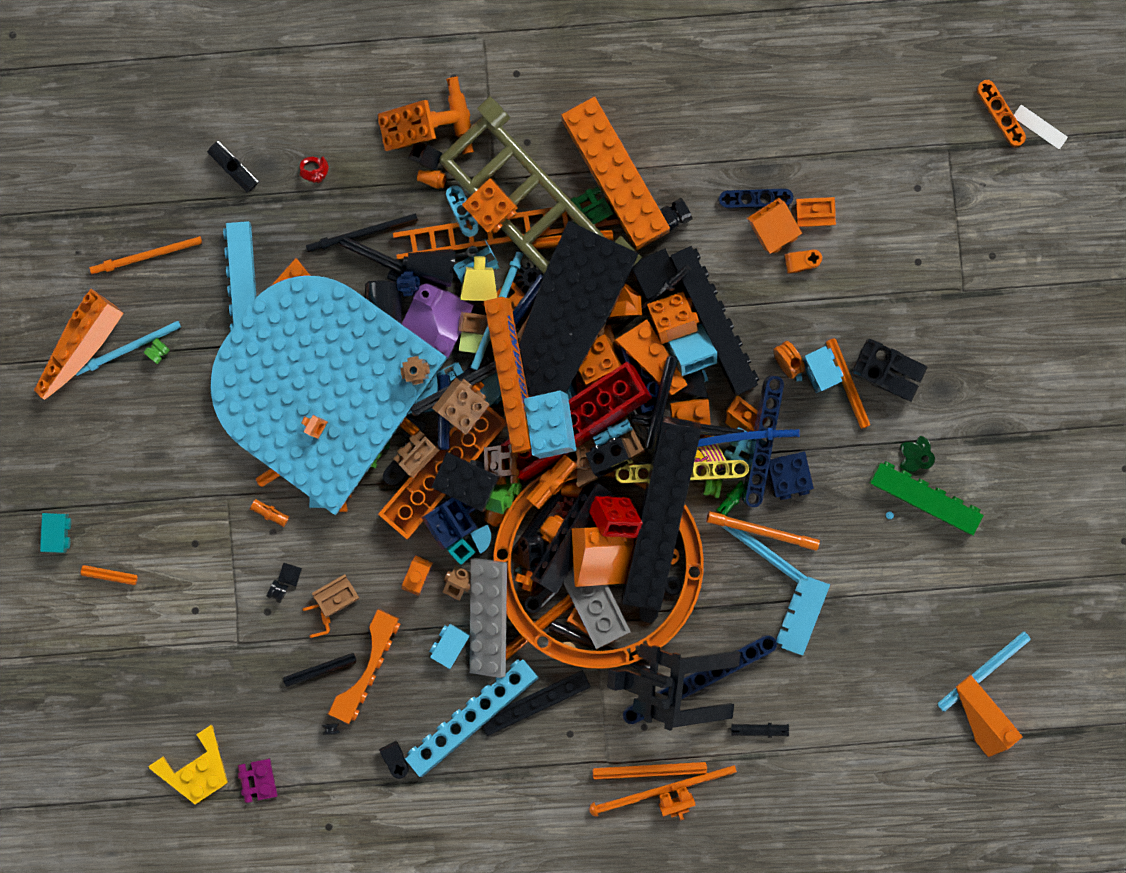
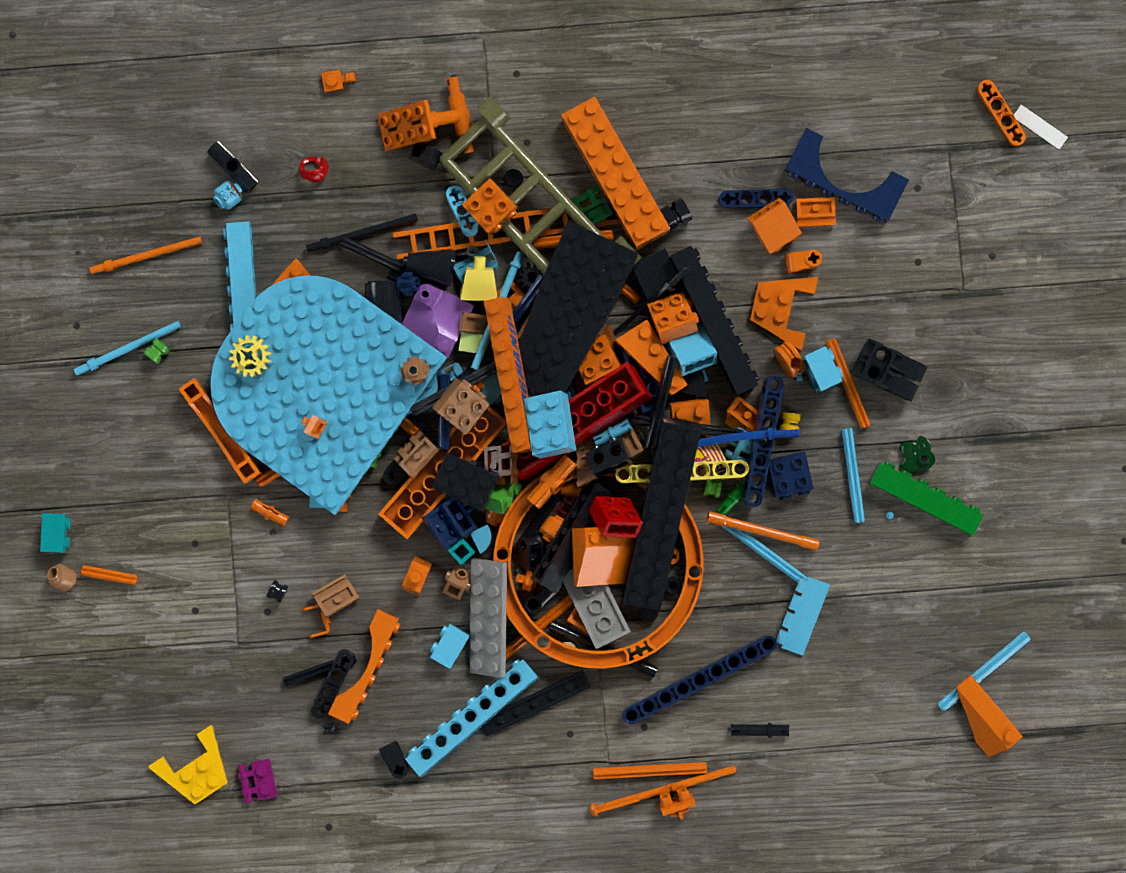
(61, 577): none -> medium nougat head
(79, 341): orange wedge -> none
(203, 407): none -> orange arch
(227, 195): none -> medium azure head
(245, 361): none -> light yellow gear
(290, 574): black plate -> none
(331, 683): none -> black beam
(334, 80): none -> orange plate
(432, 178): orange cone -> none
(513, 178): none -> black plate
(627, 305): orange slope -> none
(667, 708): black piece -> none
(774, 303): none -> orange wing
(790, 421): none -> yellow wheel
(806, 166): none -> dark blue arch
(853, 476): none -> medium azure axle

